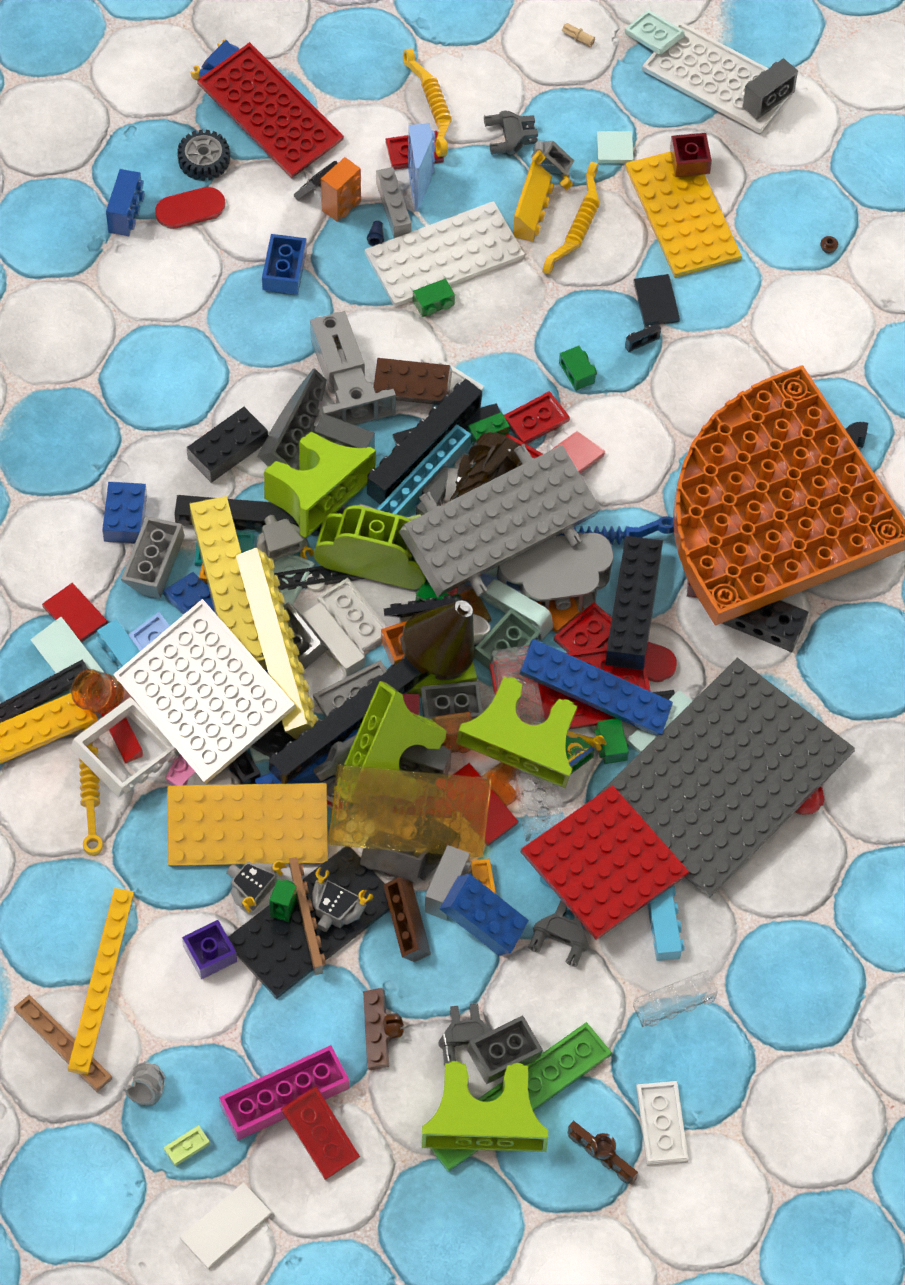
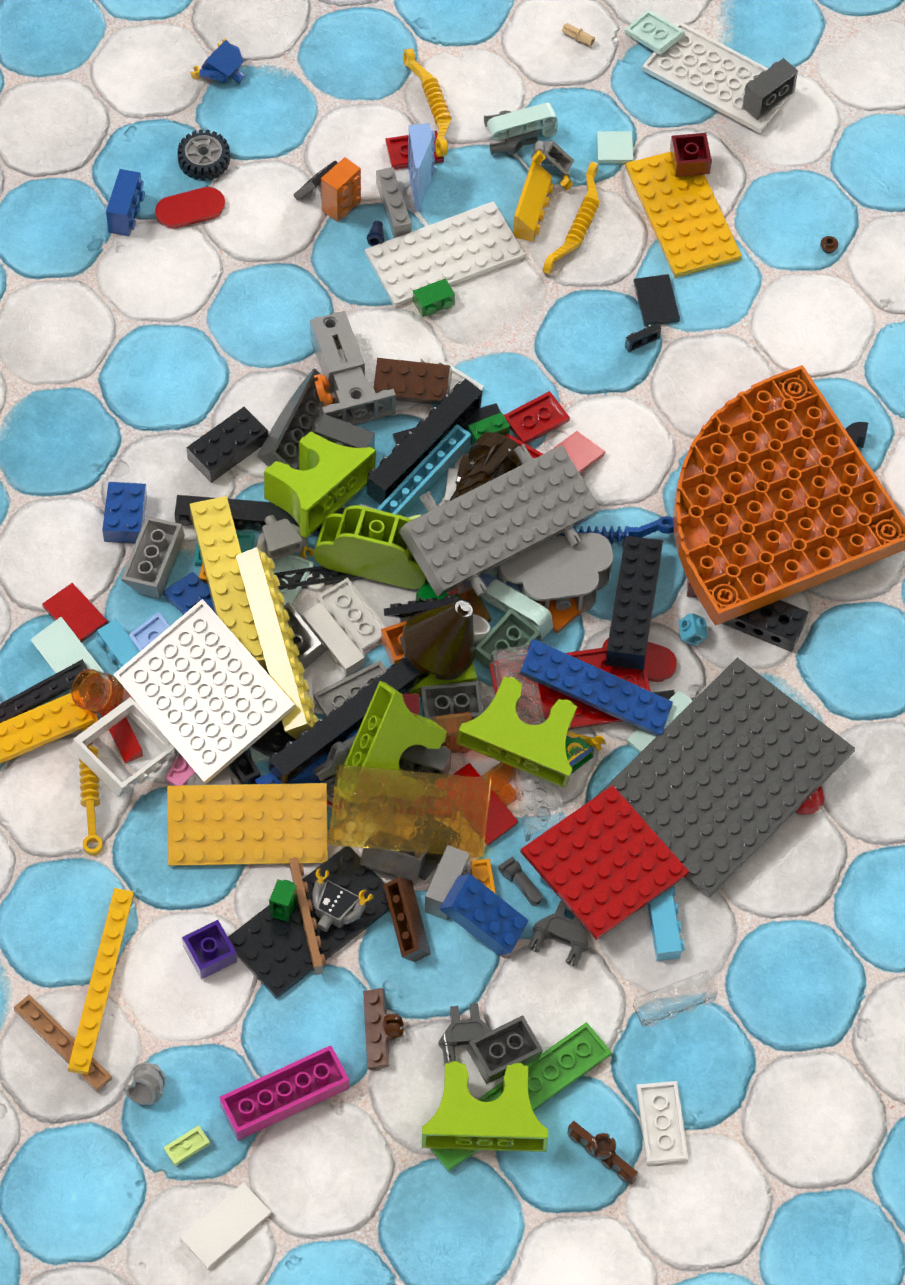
(253, 882): torso -> none
(270, 110): red plate -> none
(284, 264): blue brick -> none
(320, 1132): red tile -> none
(322, 389): none -> orange plate
(437, 488): dark grey slope -> none
(512, 869): none -> dark grey piece
(524, 121): none -> light aqua beam
(577, 367): green brick -> none
(586, 631): red plate -> none
(616, 747): green brick -> none
(692, 629): none -> medium azure brick

